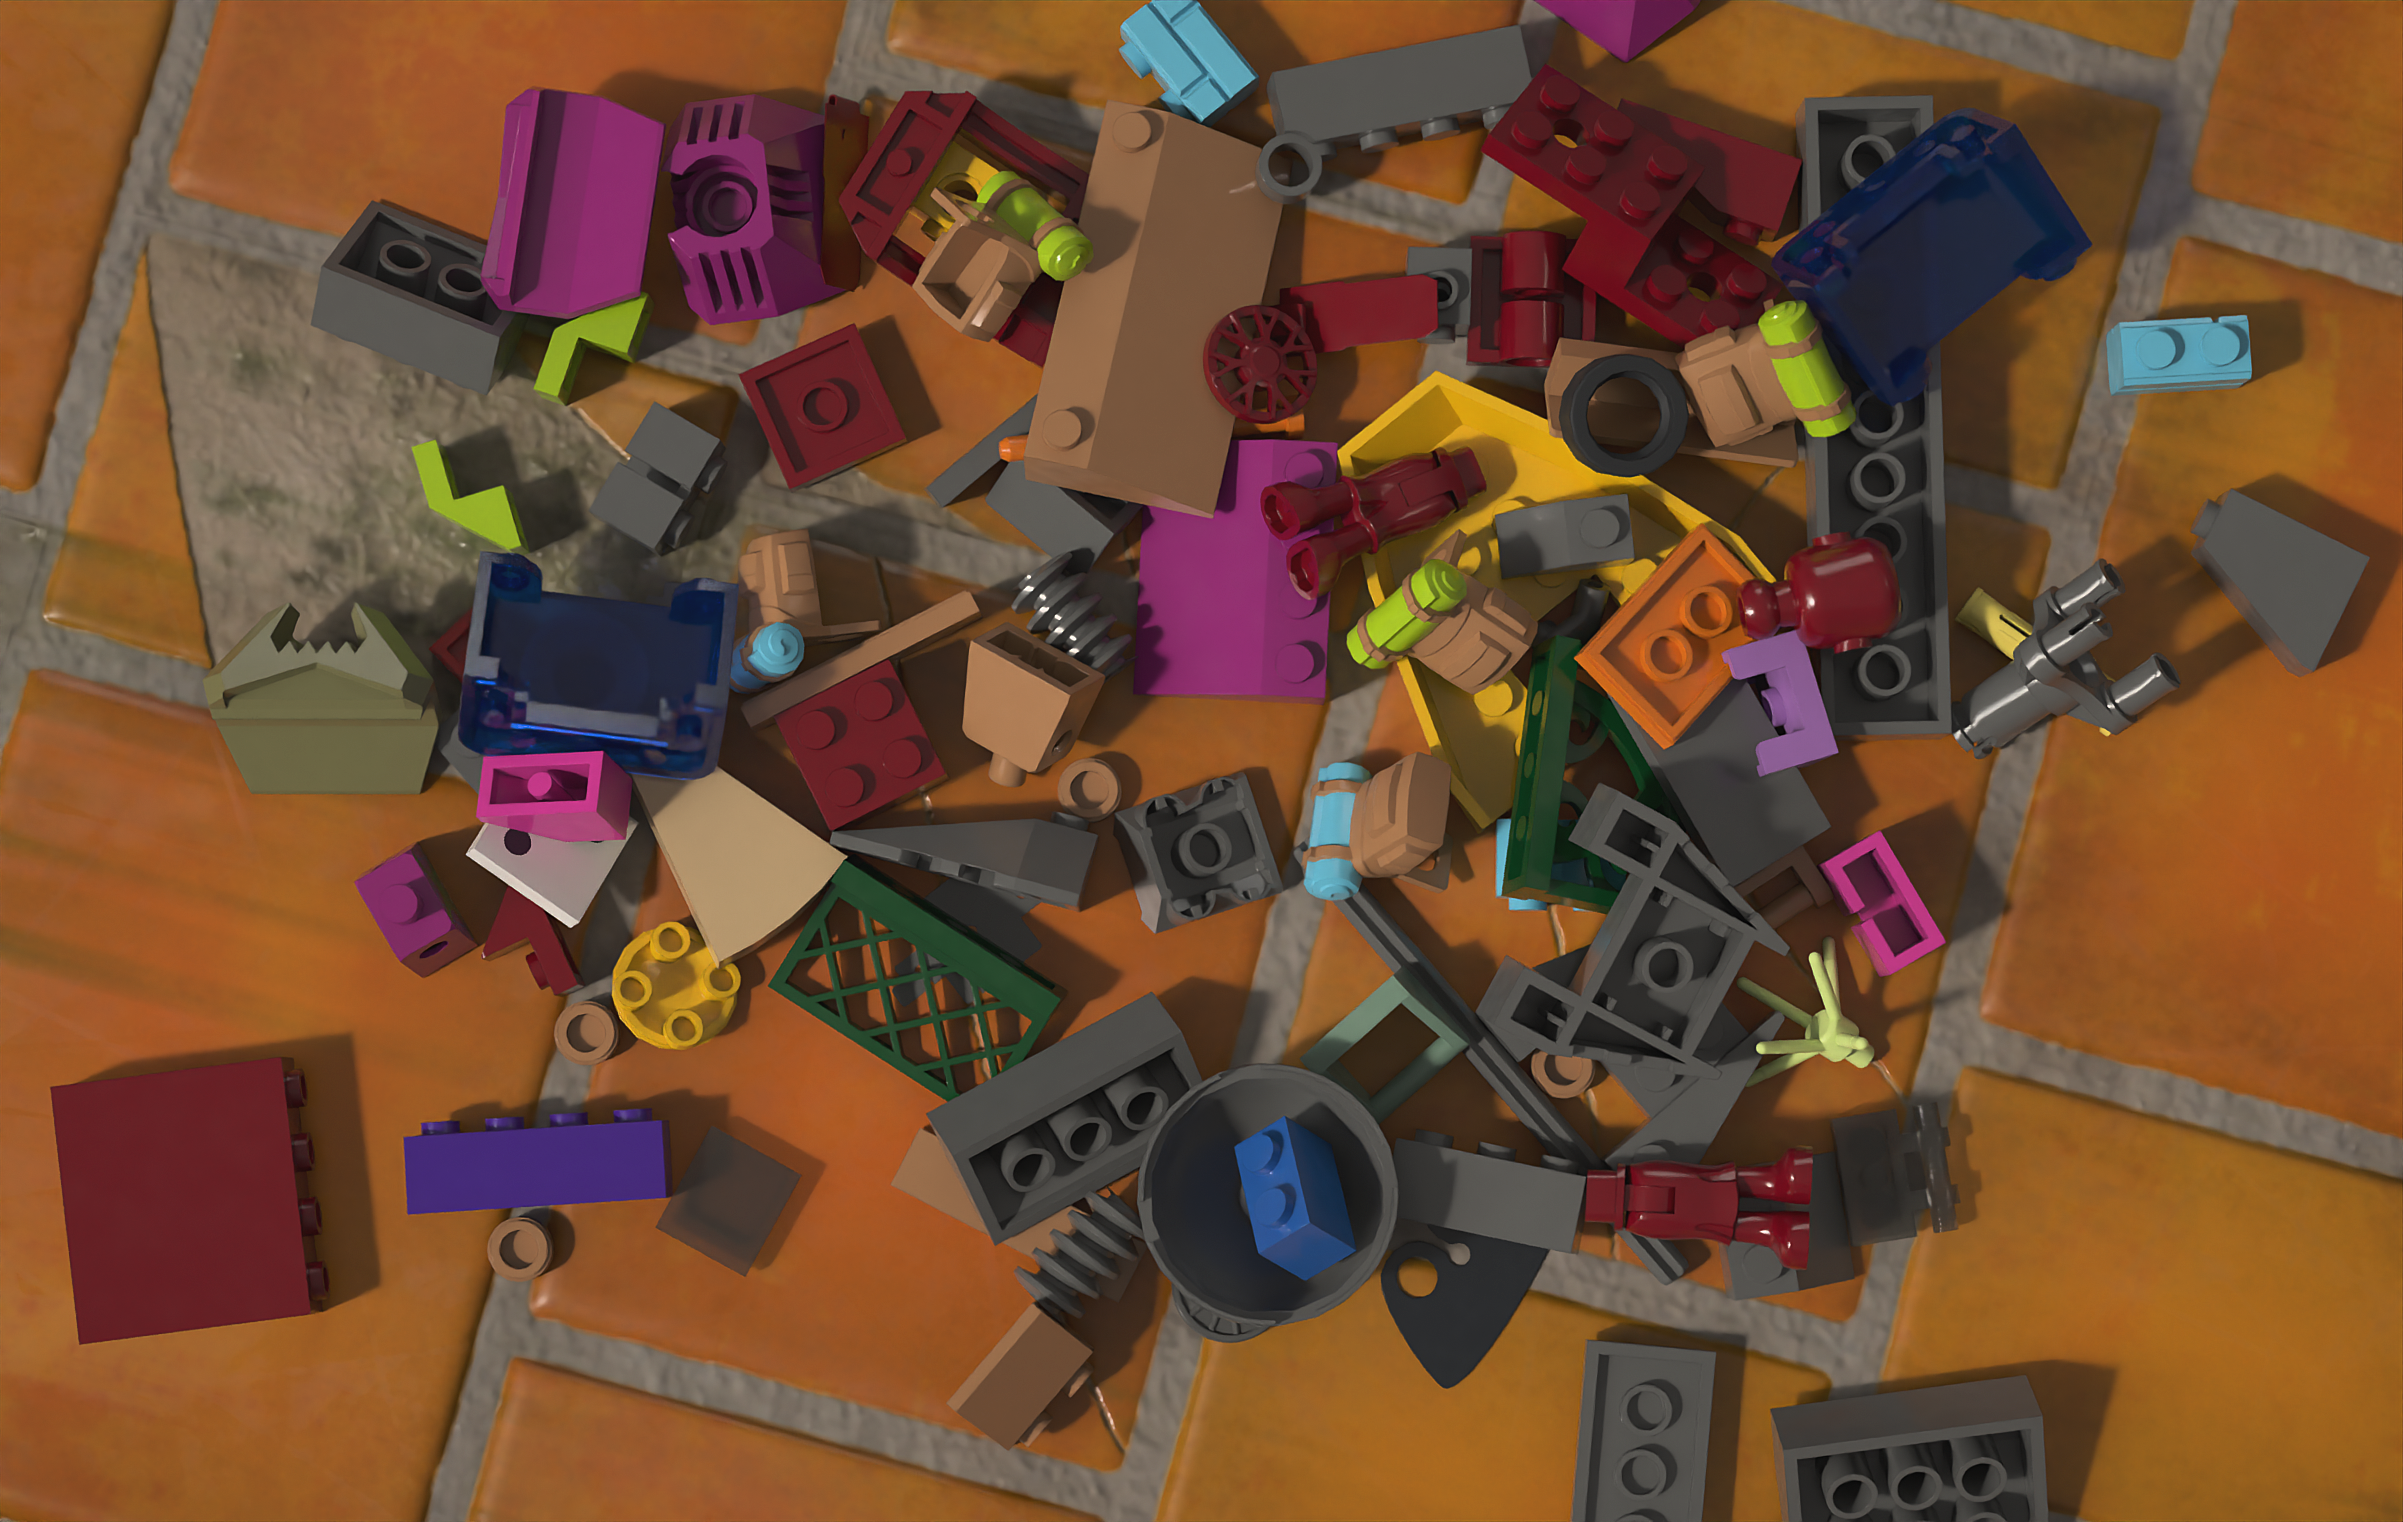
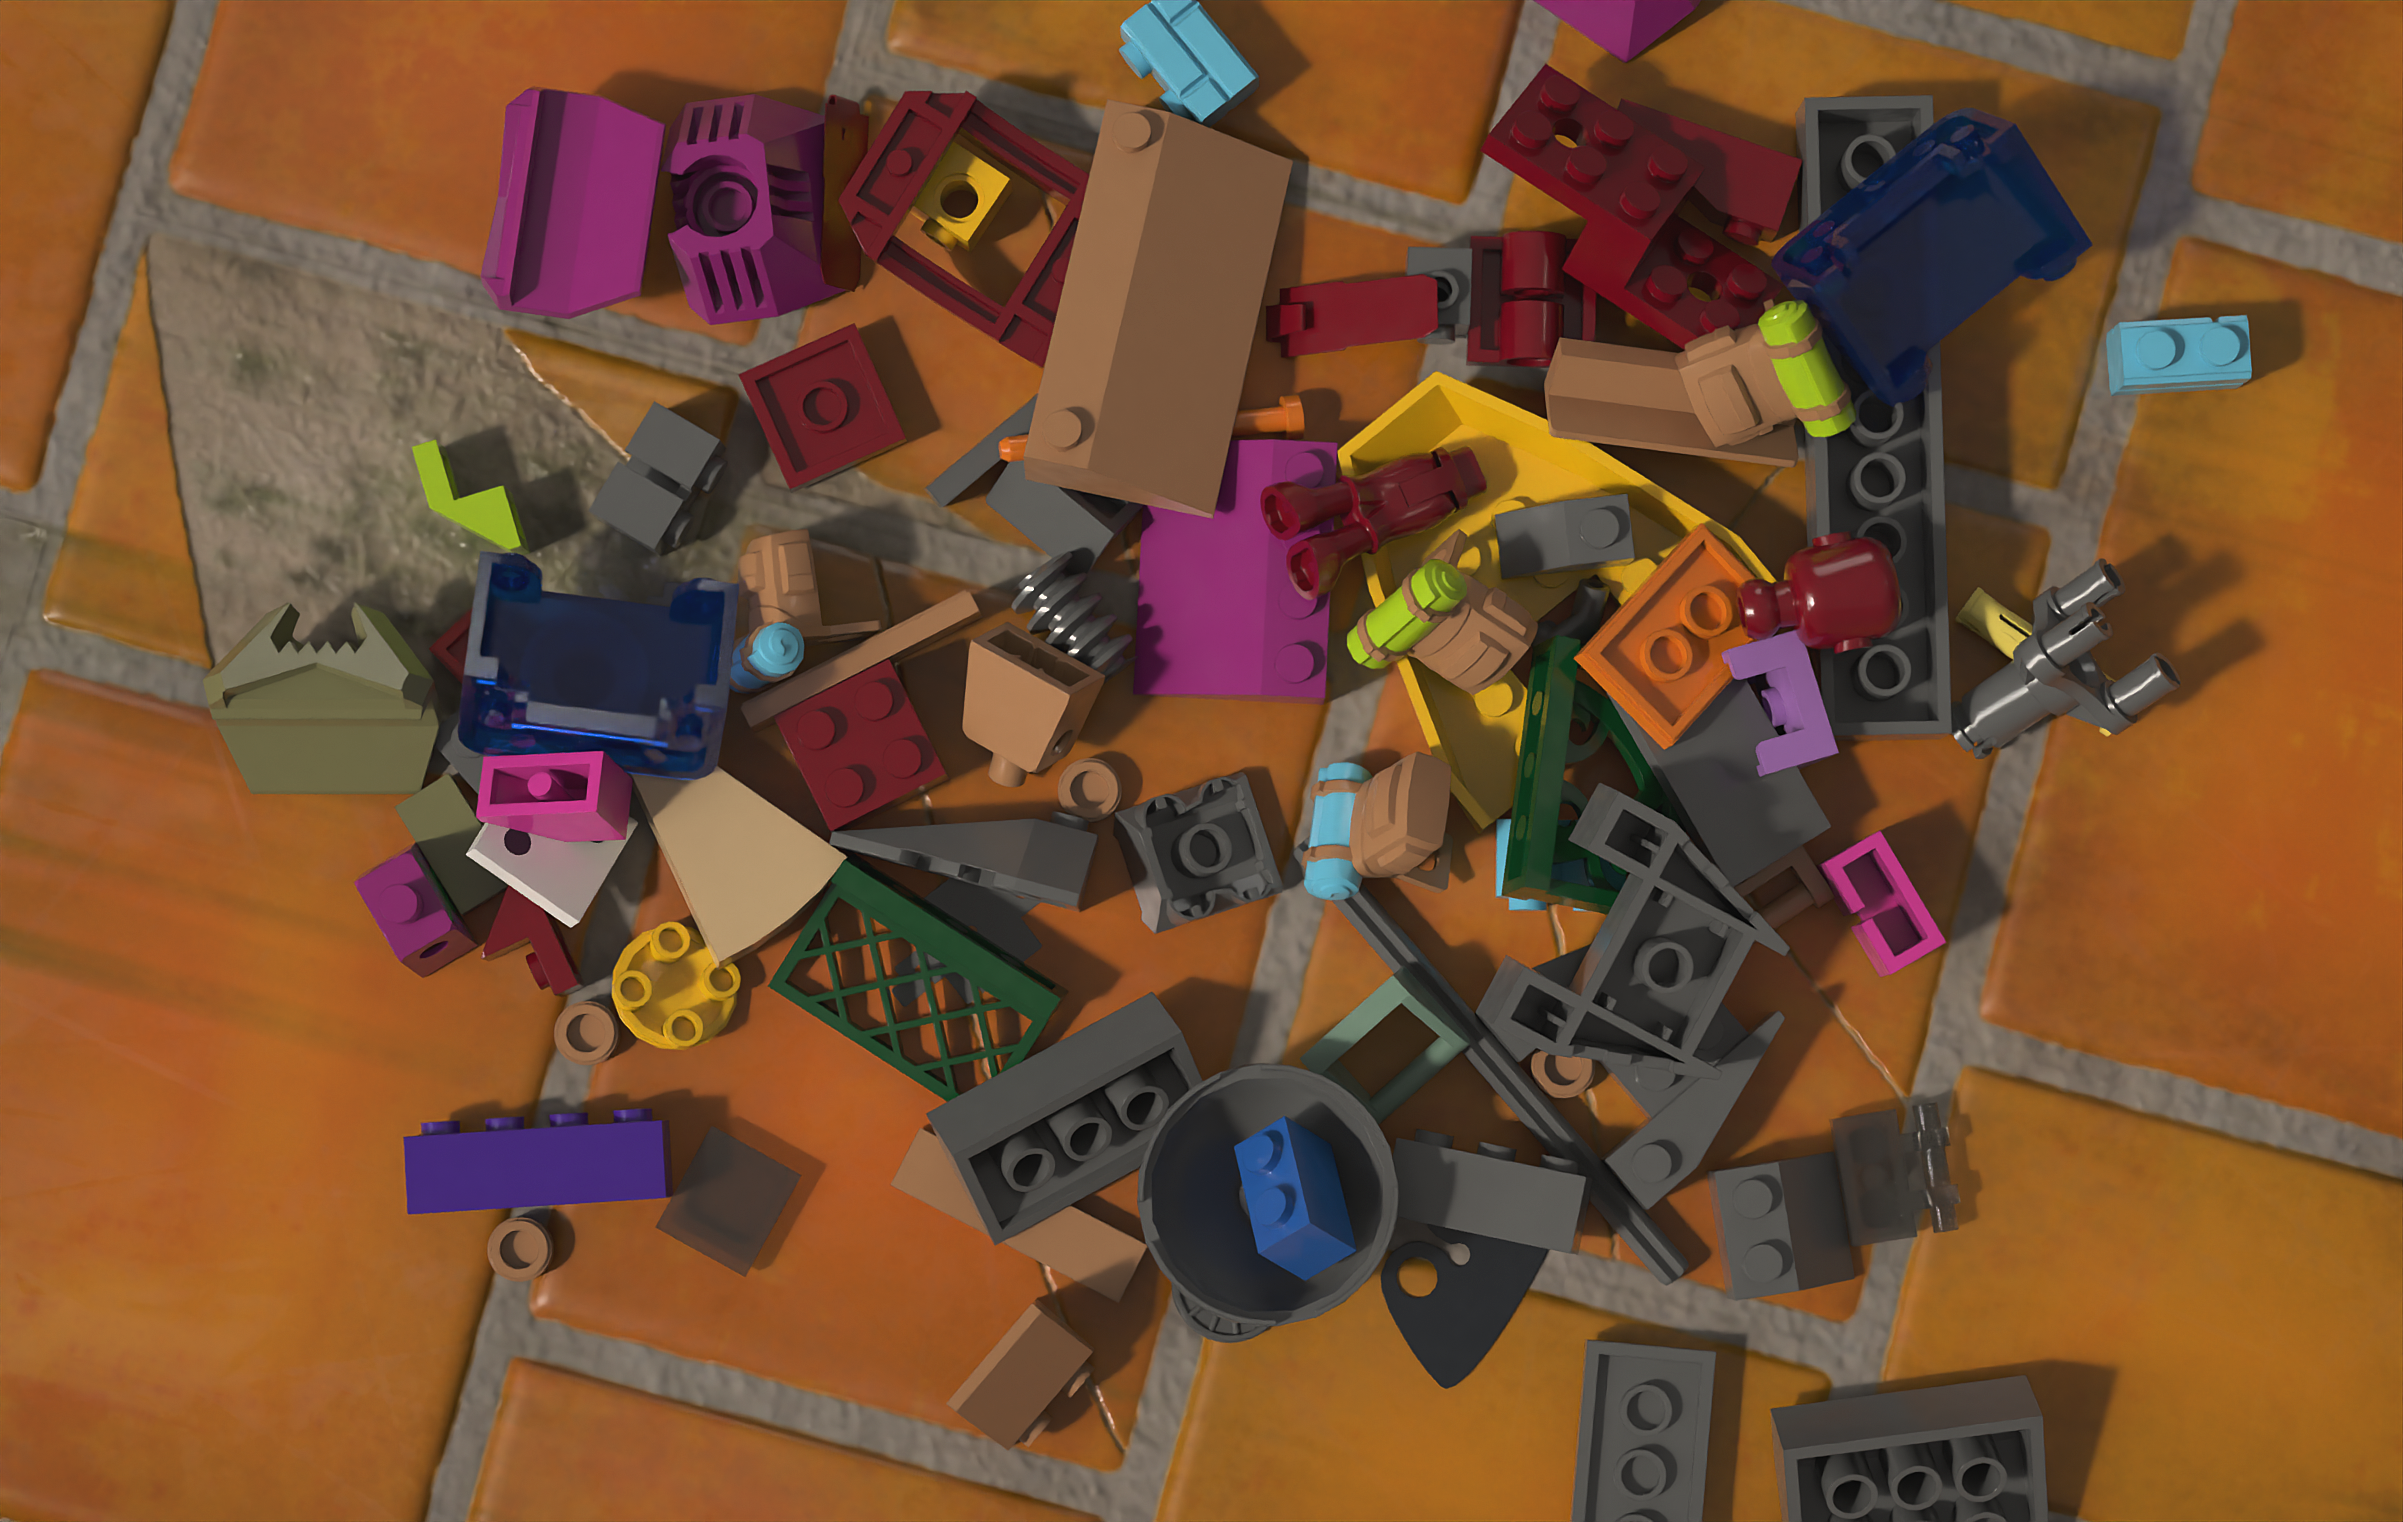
(189, 1199): dark red panel -> none
(416, 299): dark grey slope -> none
(444, 830): none -> olive tile
(611, 330): lime slope -> none
(995, 253): medium nougat piece -> none
(1083, 1255): dark grey piece -> none
(1260, 364): dark red wheel -> none
(1390, 96): dark grey hinge -> none
(1671, 425): black tyre -> none
(1704, 1200): dark red piece -> none
(1825, 1032): yellowish green plant -> none
(2277, 575): dark grey slope -> none

